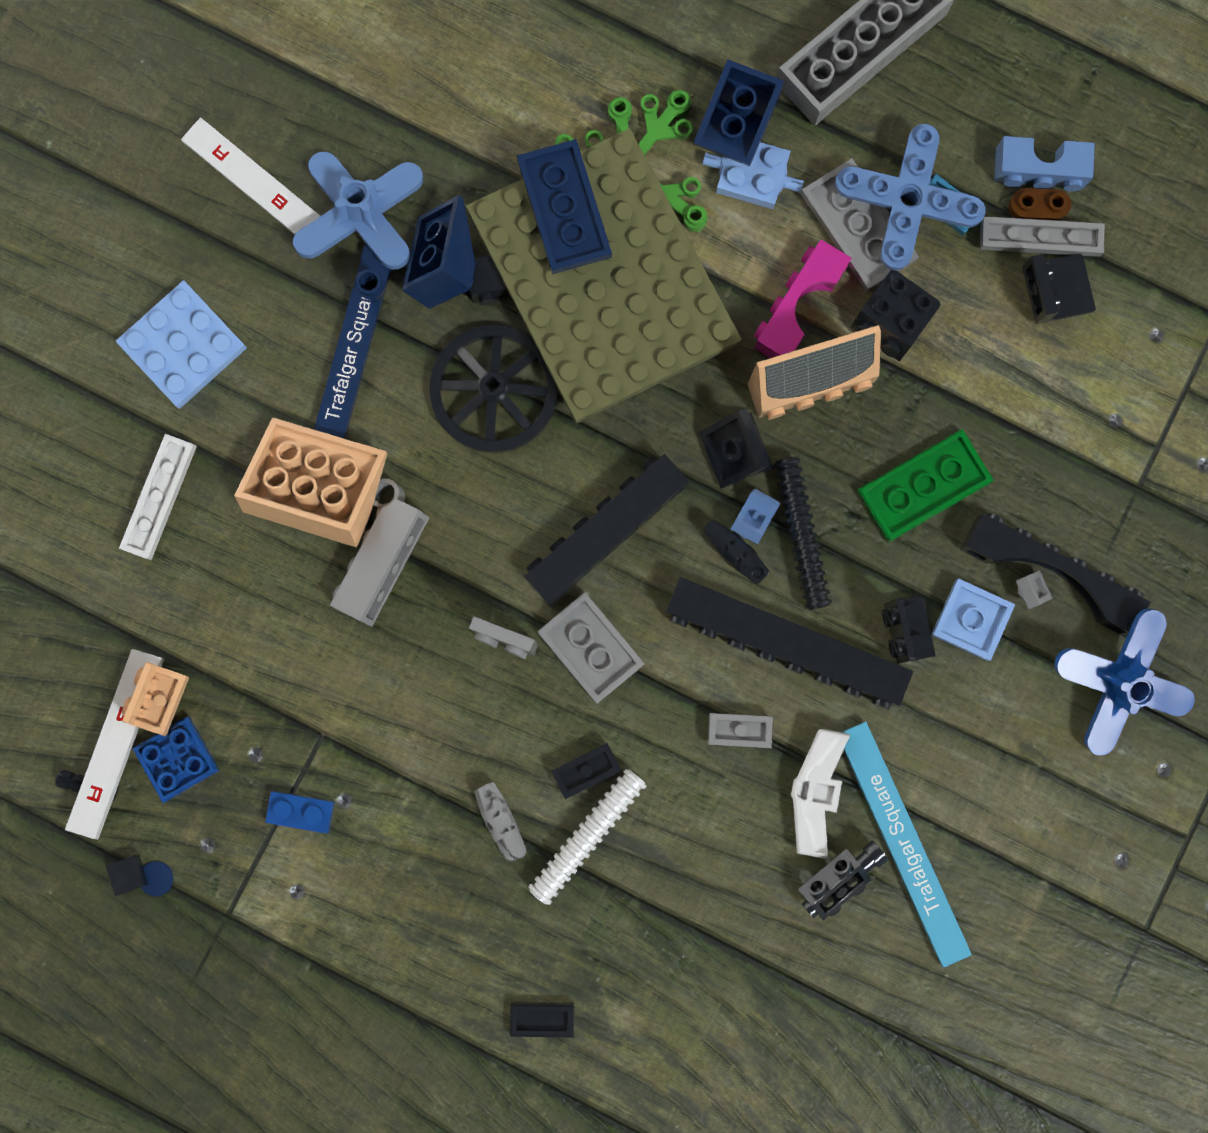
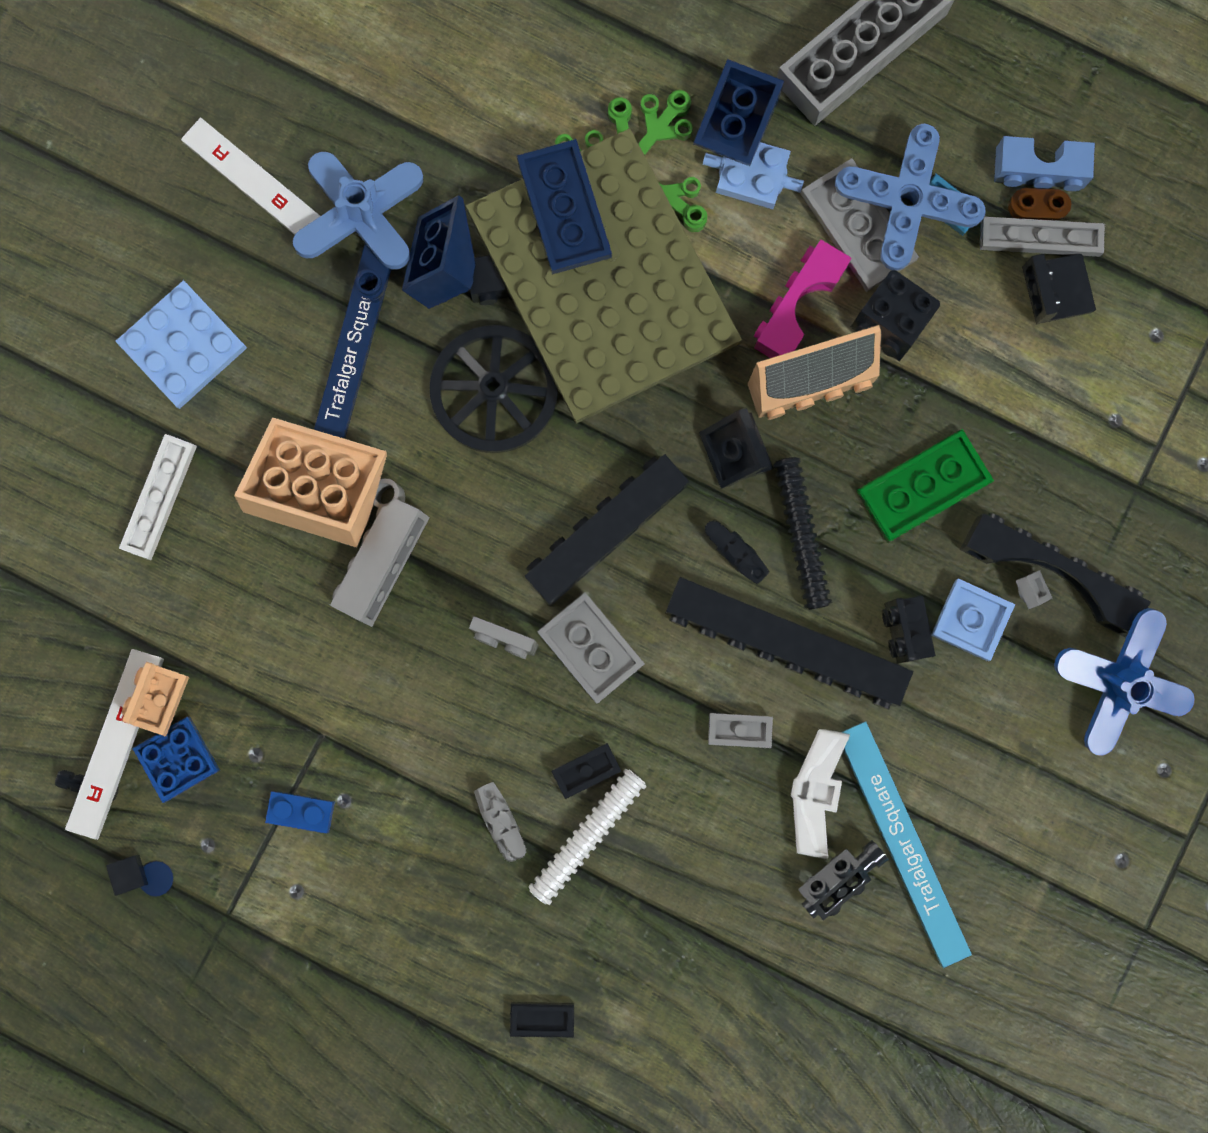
(755, 516): medium blue bracket -> none

